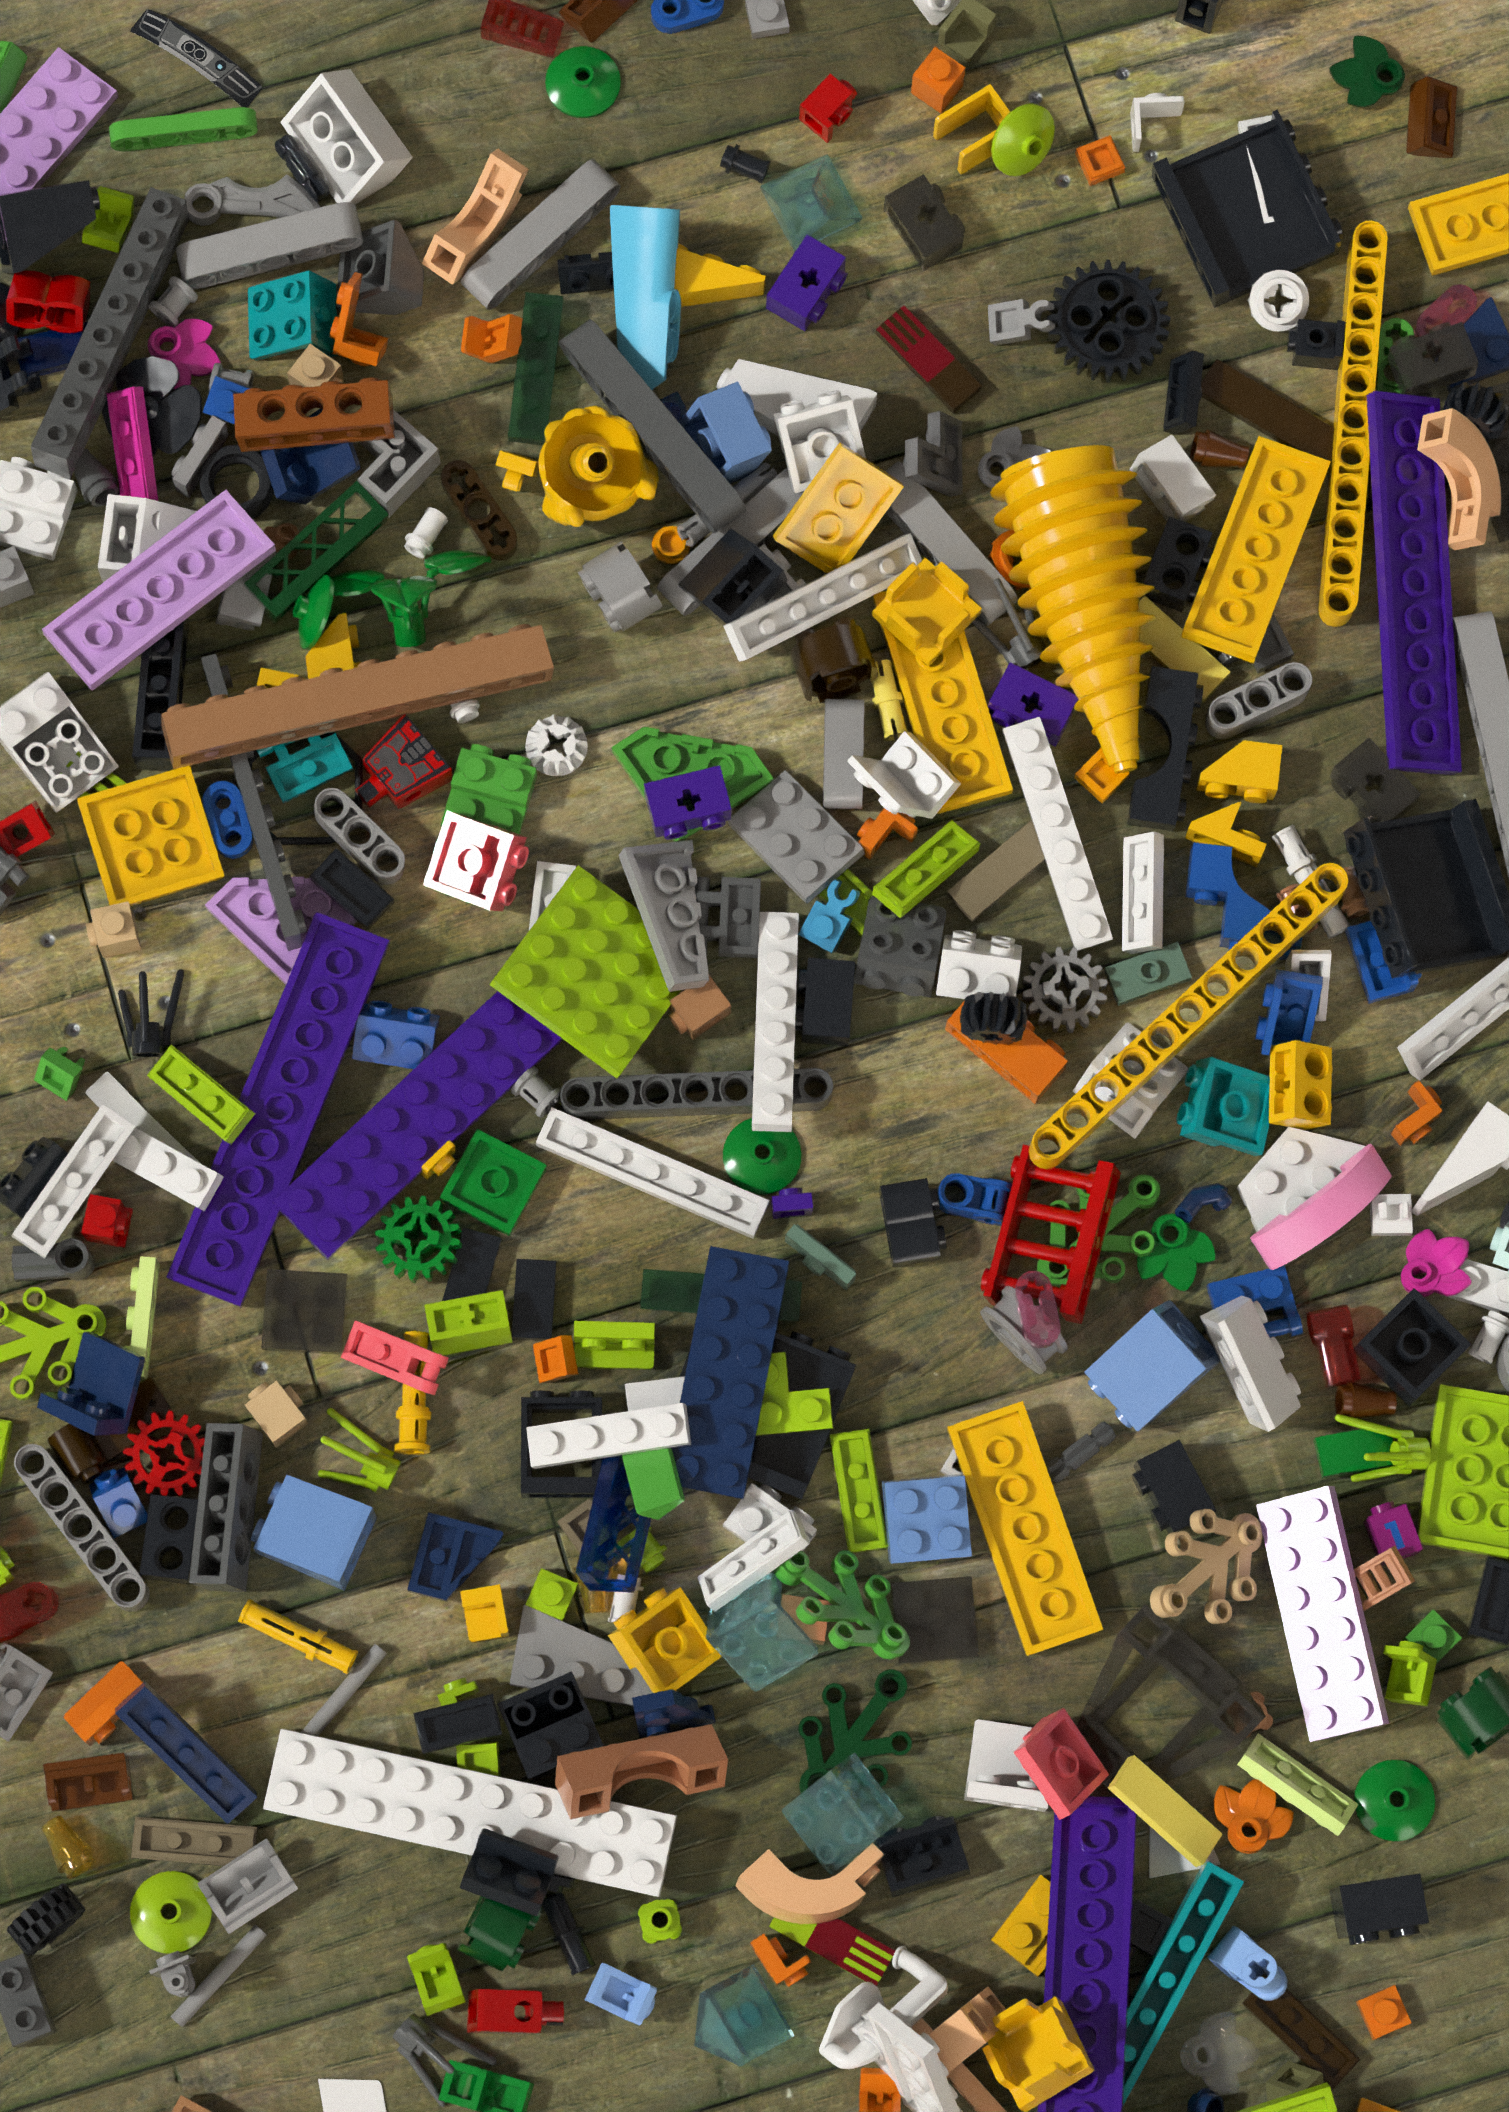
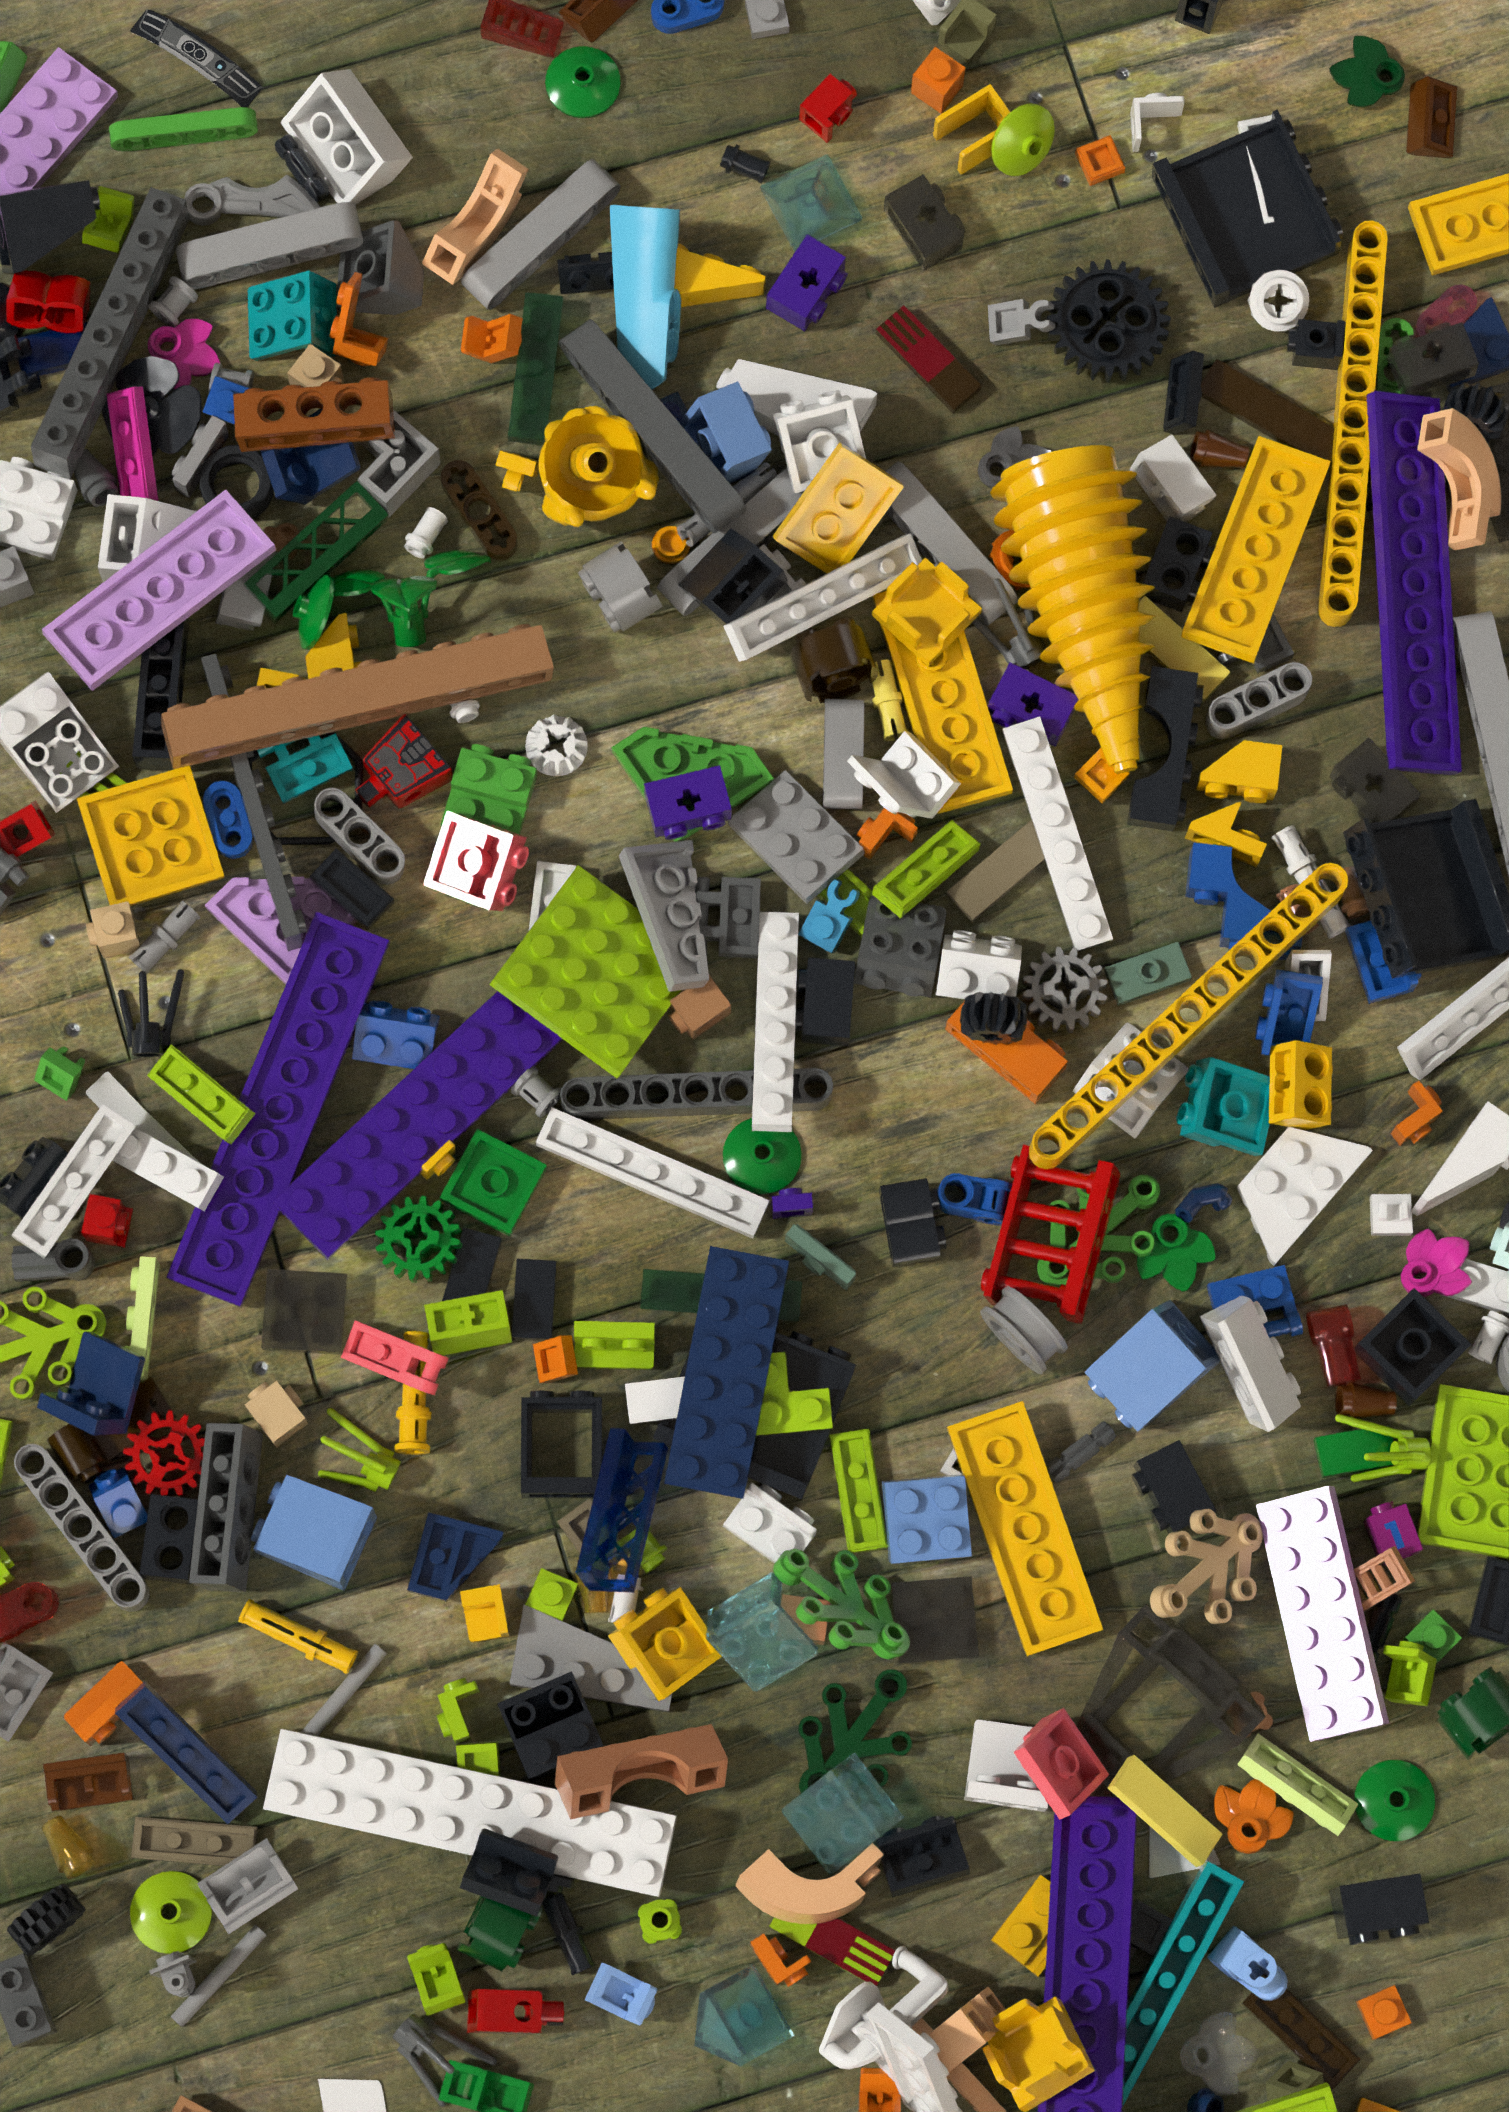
(164, 937): none -> light grey pin
(457, 1723): black tile -> none
(608, 1435): white plate -> none
(653, 1482): bright green slope -> none
(669, 1712): dark blue wing -> none
(753, 1560): white tile -> none
(939, 458): flat silver plate -> none
(1047, 1308): clear pink beam -> none
(1142, 892): white plate -> none
(1325, 1211): bright pink slope -> none
(1381, 1622): none -> black axle

